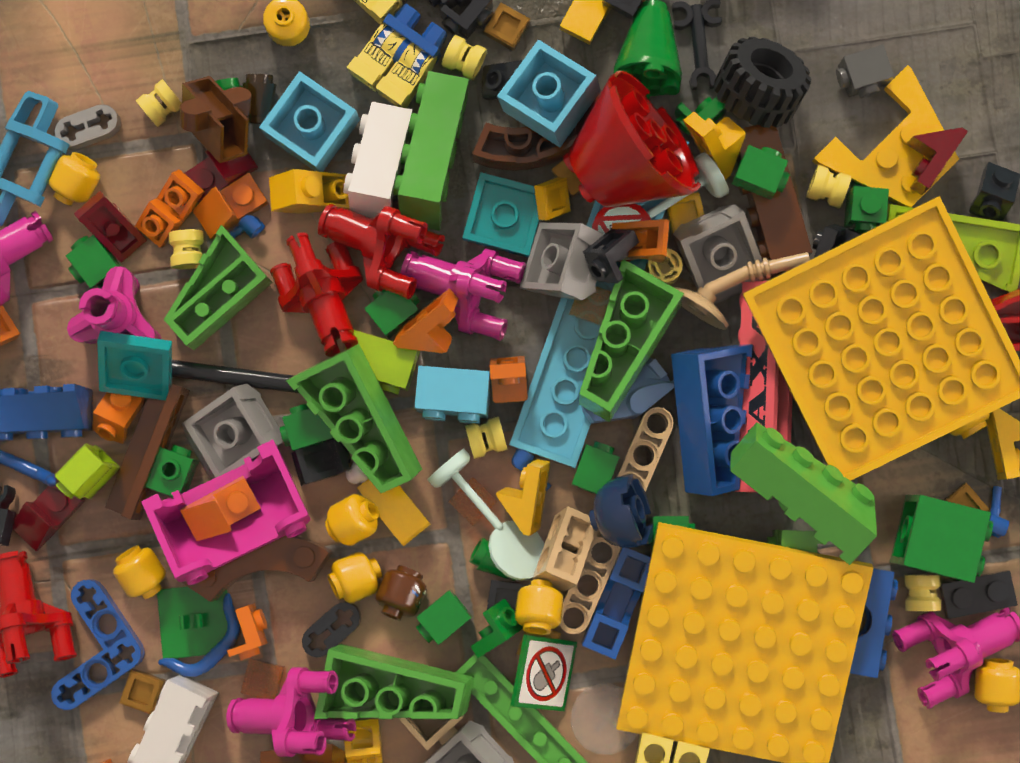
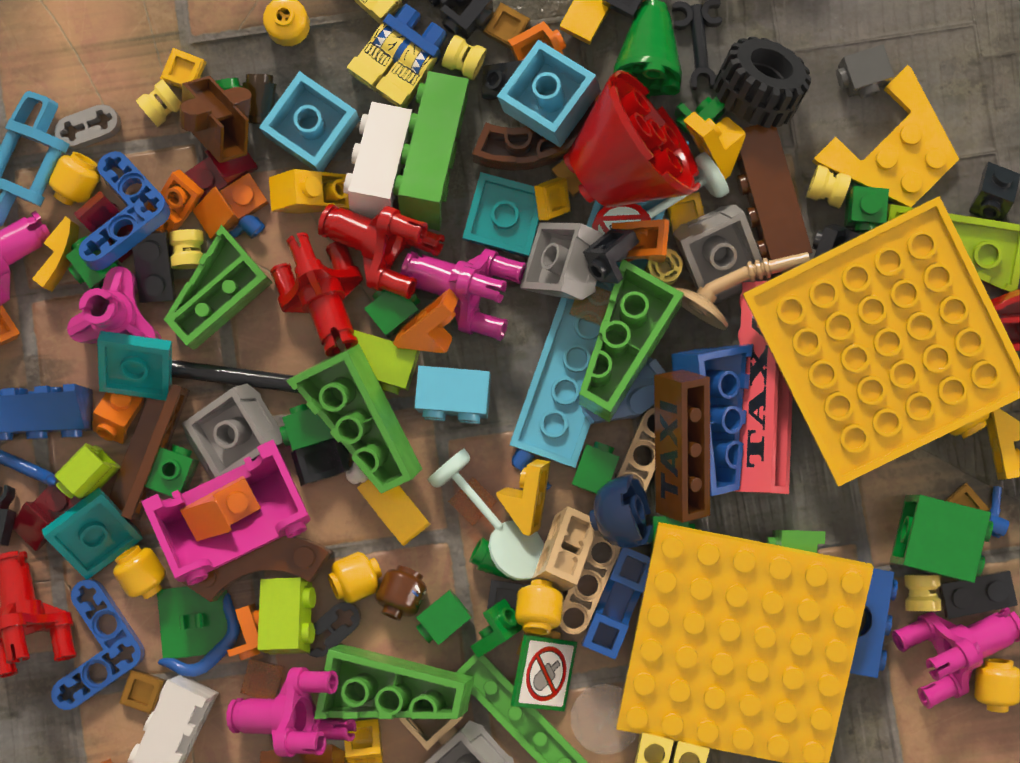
(60, 242): none -> yellow slope
(92, 534): none -> teal plate
(135, 214): none -> blue beam
(153, 268): none -> black plate
(182, 68): none -> yellow tile
(286, 616): none -> lime brick
(352, 520): yellow head -> none
(494, 436): light yellow wheel -> none
(508, 379): orange slope -> none
(526, 40): none -> orange bracket
(682, 445): none -> reddish brown brick
(762, 172): green brick -> none
(807, 490): bright green wedge -> none
(938, 149): dark red slope -> none

